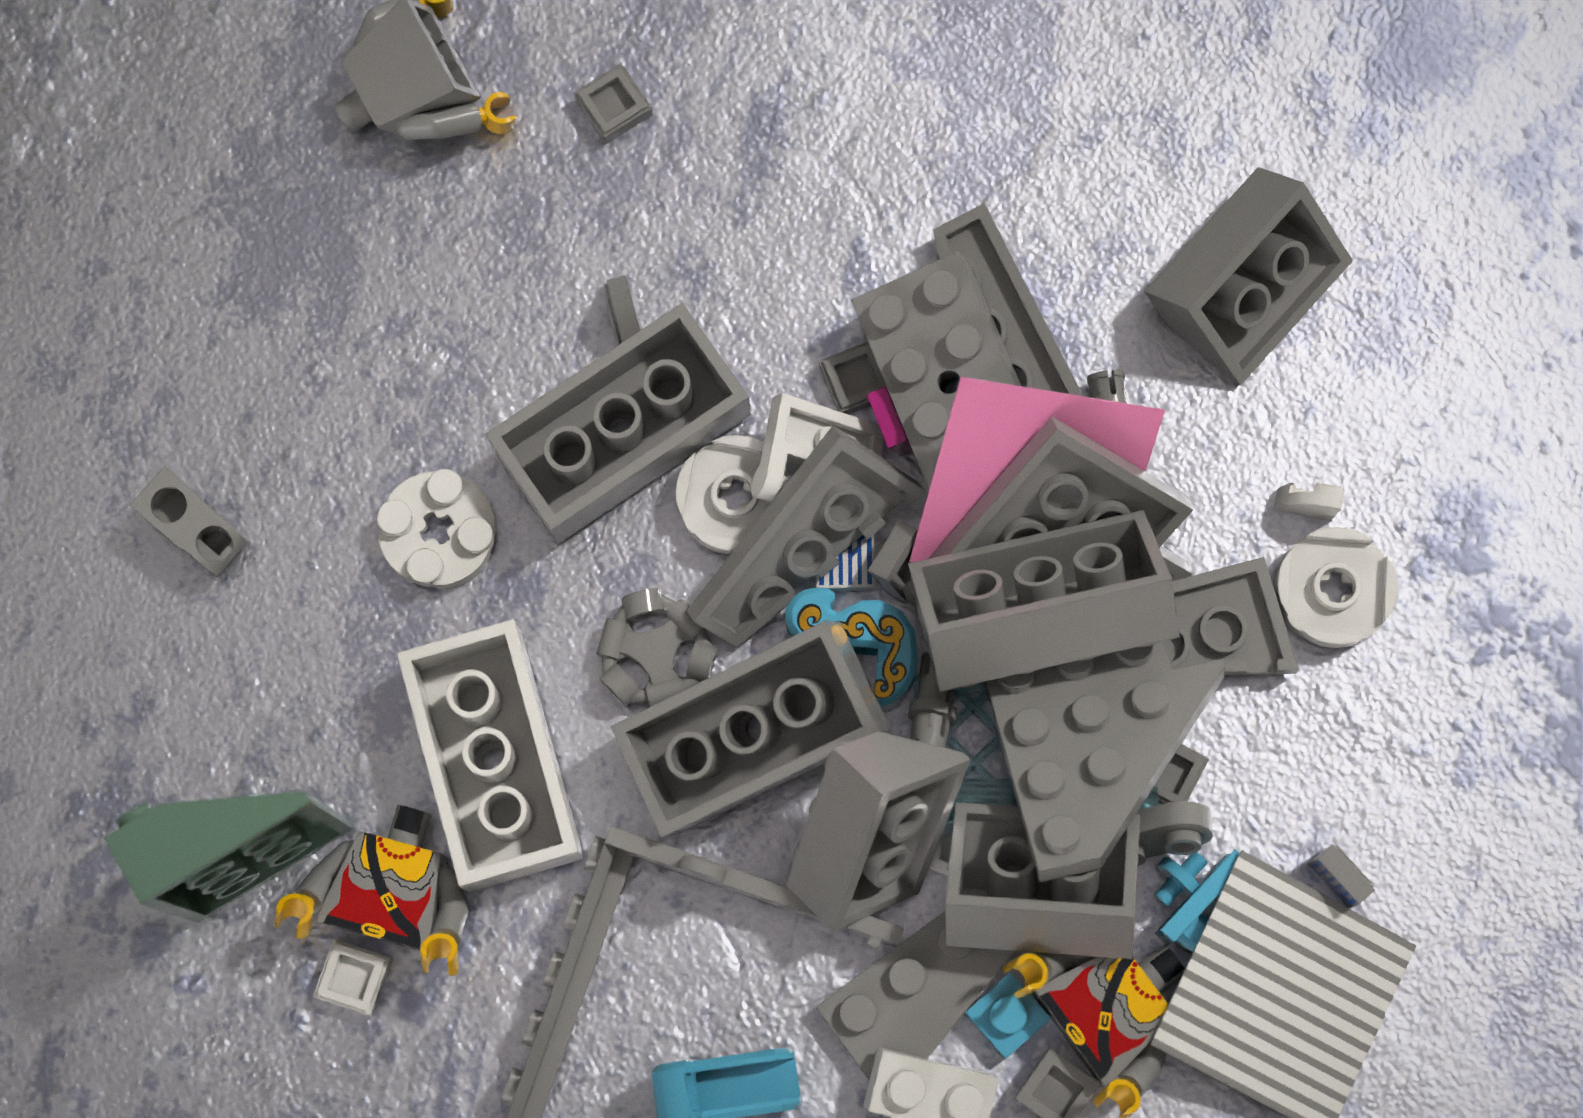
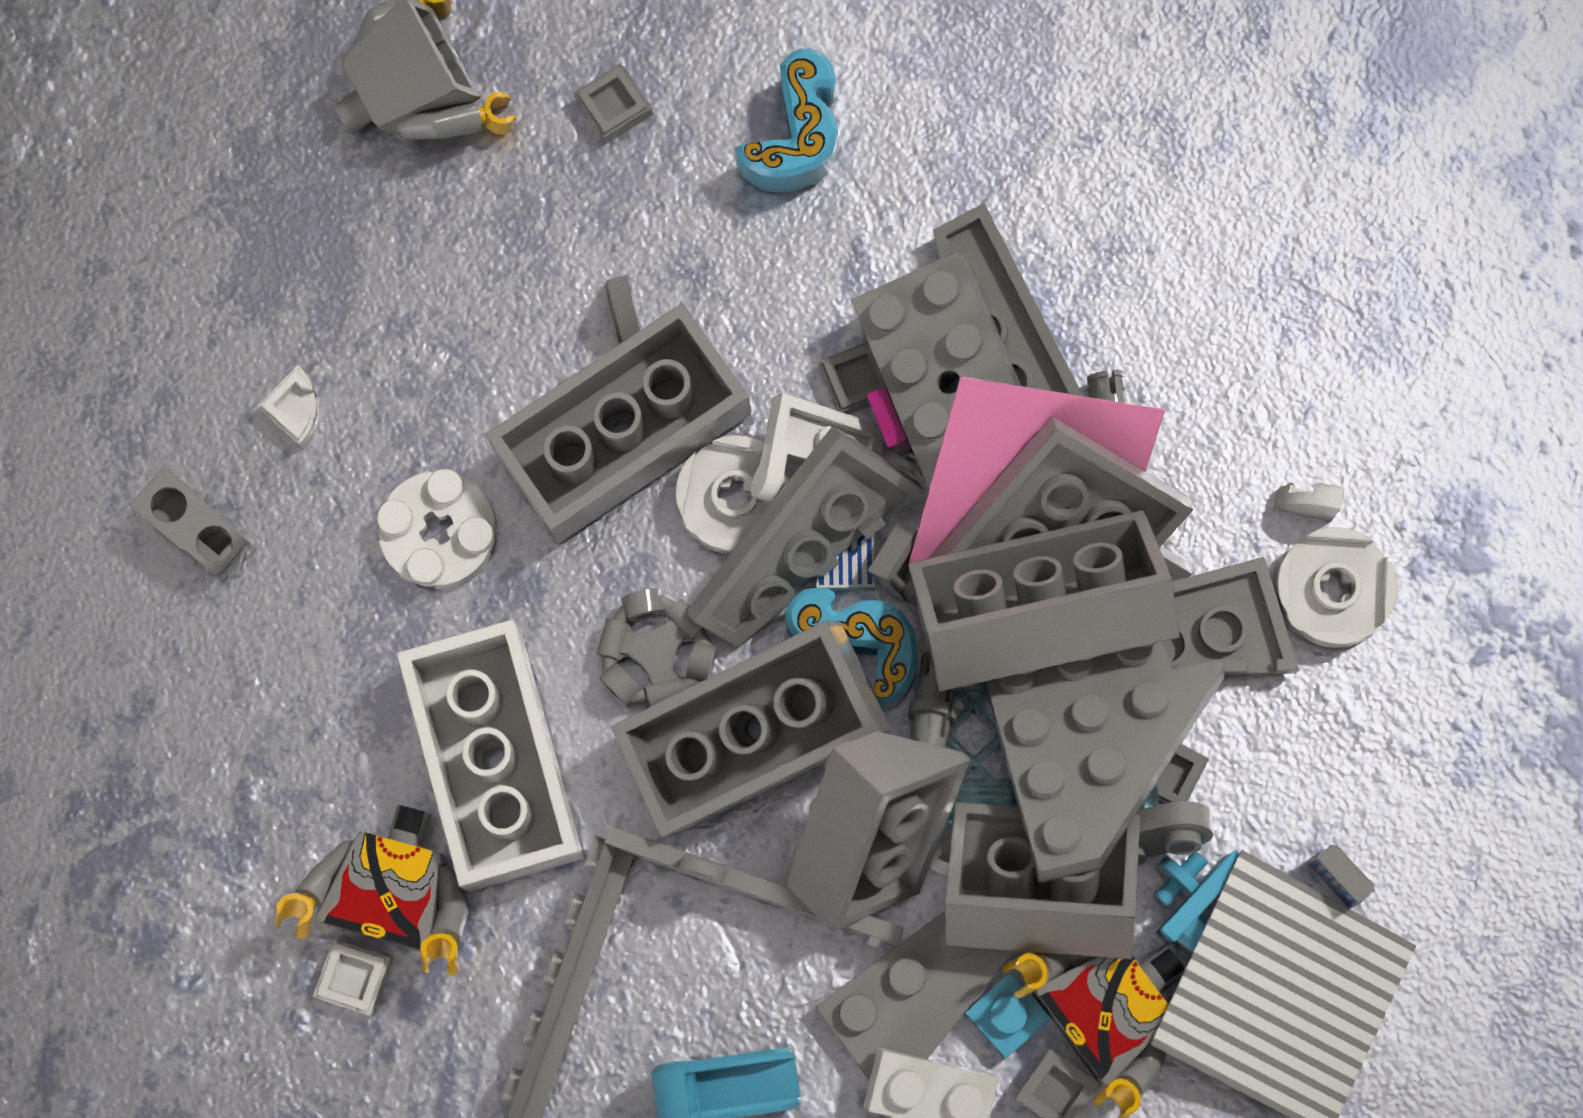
(213, 851): sand green slope -> none
(293, 406): none -> white tile
(811, 151): none -> medium azure animal
(1250, 273): light grey slope -> none

